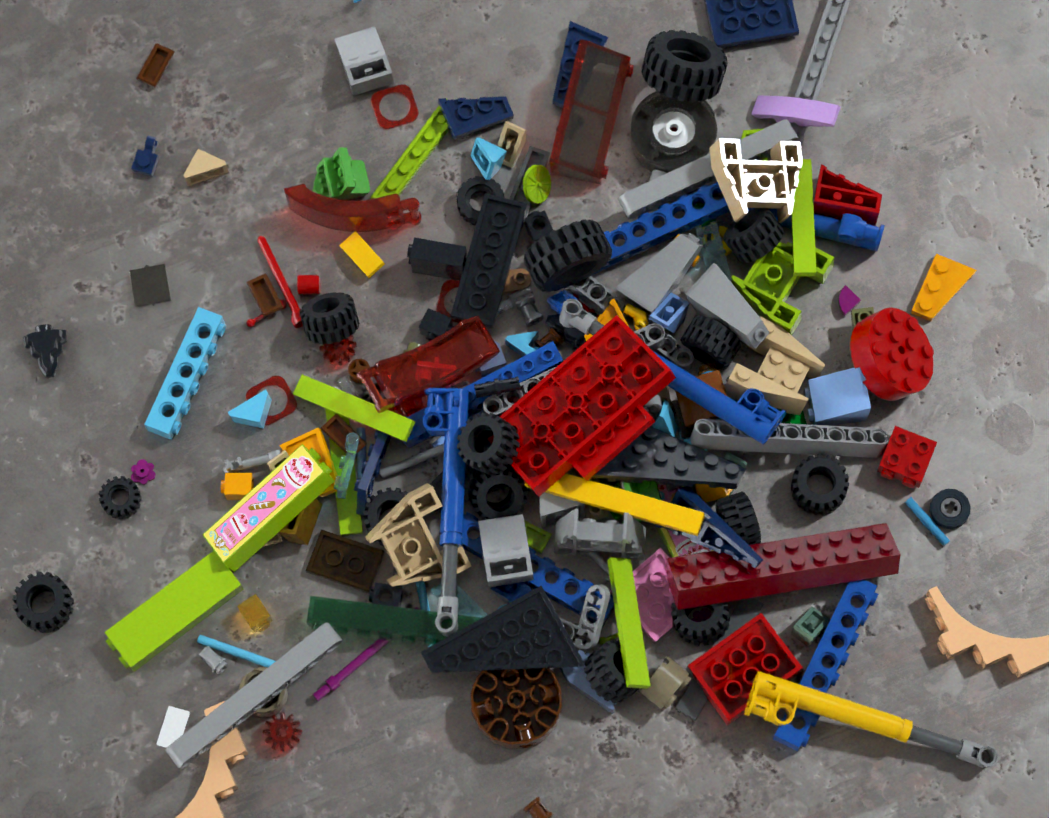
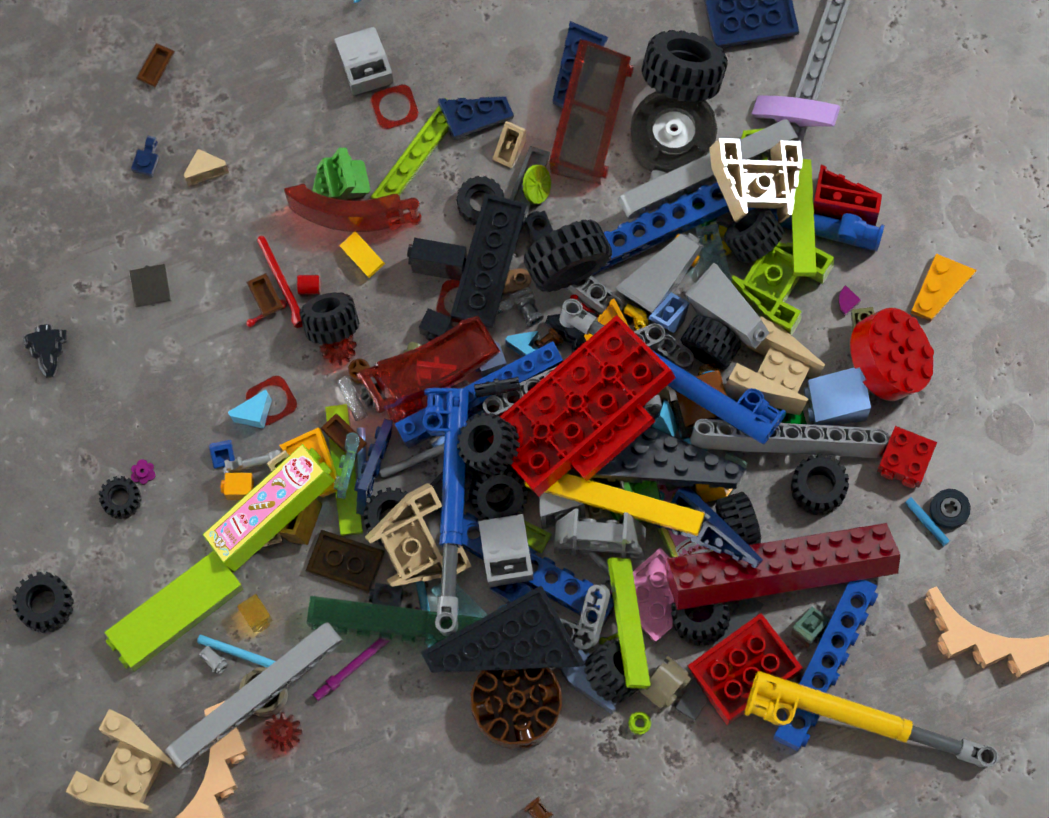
(128, 771): none -> tan wedge
(173, 726): white sticker -> none
(202, 322): medium azure brick -> none
(220, 452): none -> blue slope
(353, 408): lime tile -> none
(487, 157): medium azure slope -> none
(557, 300): blue plate -> none
(639, 716): none -> lime plate

